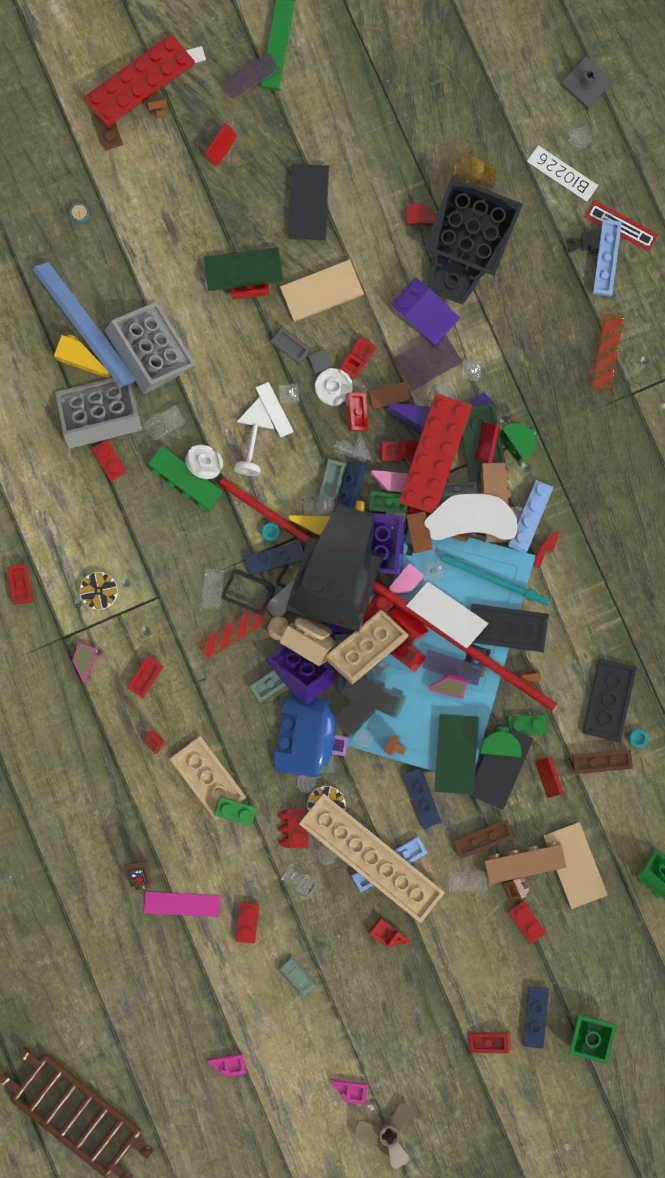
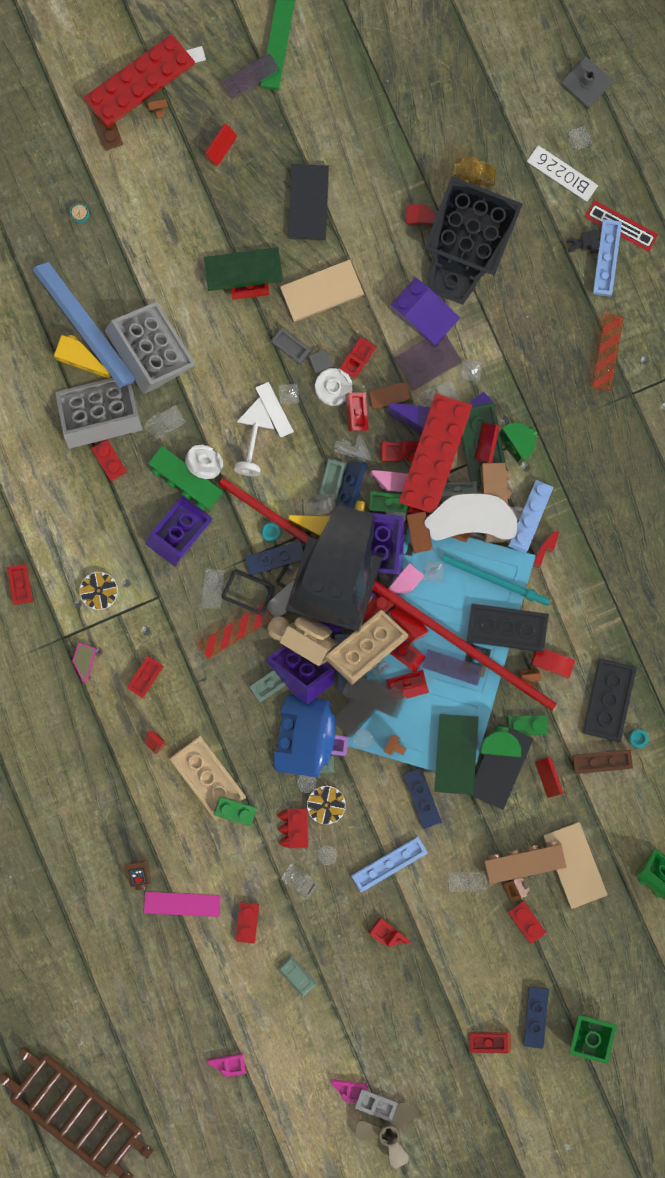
(178, 531): none -> dark purple slope
(372, 858): tan plate -> none
(376, 1105): none -> light grey slope
(411, 684): none -> red slope
(447, 614): white sticker -> none
(450, 686): olive tile -> none
(483, 839): reddish brown plate -> none
(553, 662): none -> red slope

